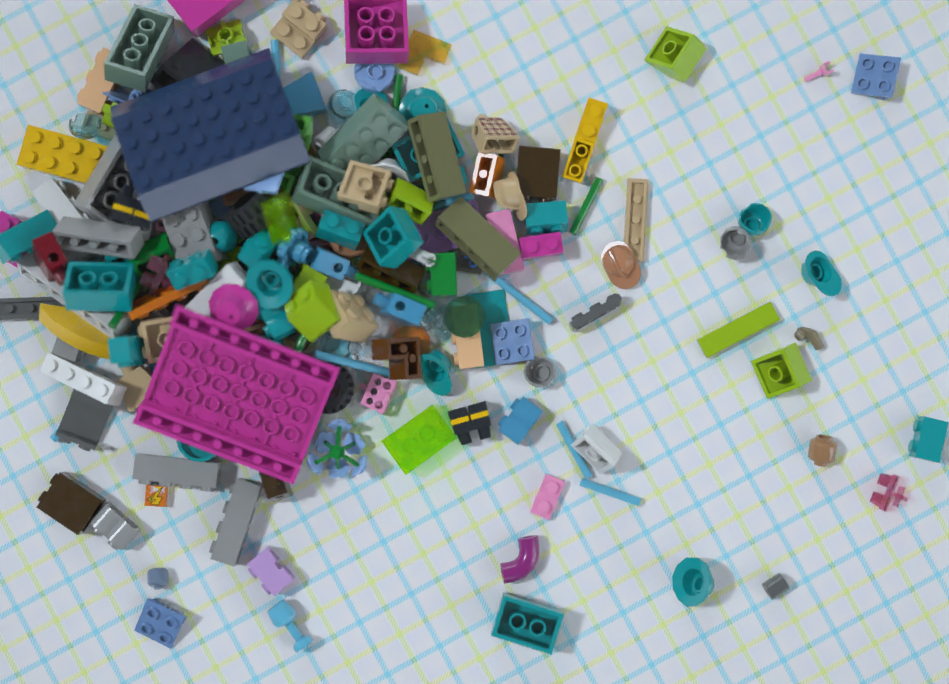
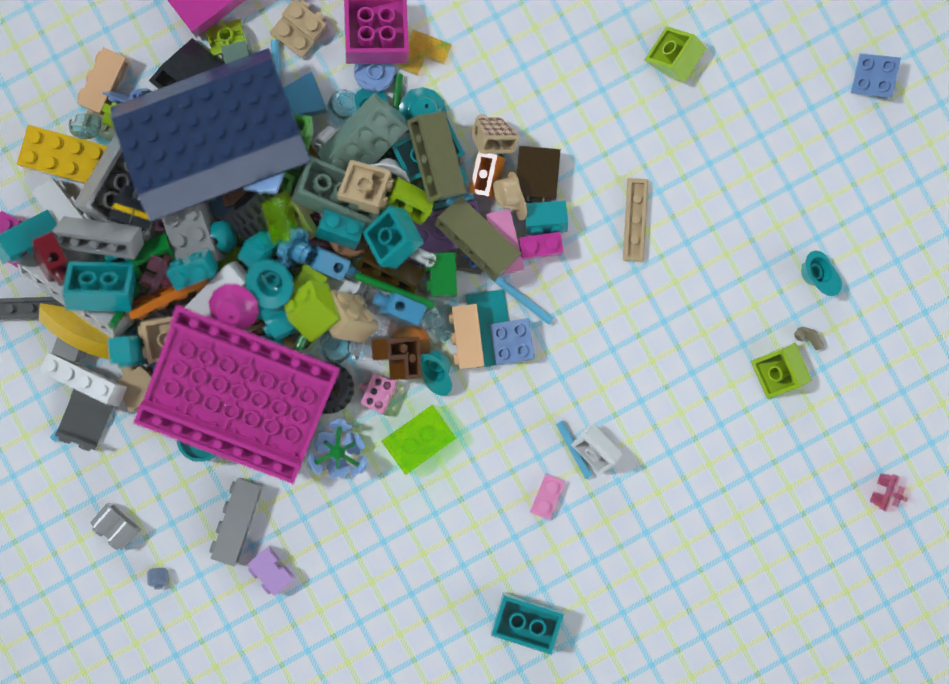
(70, 502): dark brown brick -> none
(139, 48): sand green brick -> none
(156, 496): tile -> none
(160, 622): medium blue hinge -> none
(176, 471): light grey brick -> none
(275, 488): dark brown torso -> none
(281, 615): medium azure piece -> none
(351, 363): medium azure bar -> none
(462, 426): black hips -> none
(464, 316): clear green tile -> none
(520, 420): dark azure brick -> none
(524, 563): magenta cylinder -> none
(539, 372): light grey hair -> none
(585, 140): yellow slope -> none
(585, 206): green bar -> none
(596, 311): dark grey hinge -> none
(610, 491): medium azure bar -> none
(621, 265): nougat piece -> none
(692, 581): teal hat -> none
(735, 242): light grey hair -> none
(738, 329): lime tile -> none
(755, 219): teal hair -> none
(775, 586): dark grey gear -> none
(822, 71): bright pink hand -> none
(822, 450): medium nougat head -> none
(928, 439): teal brick -> none

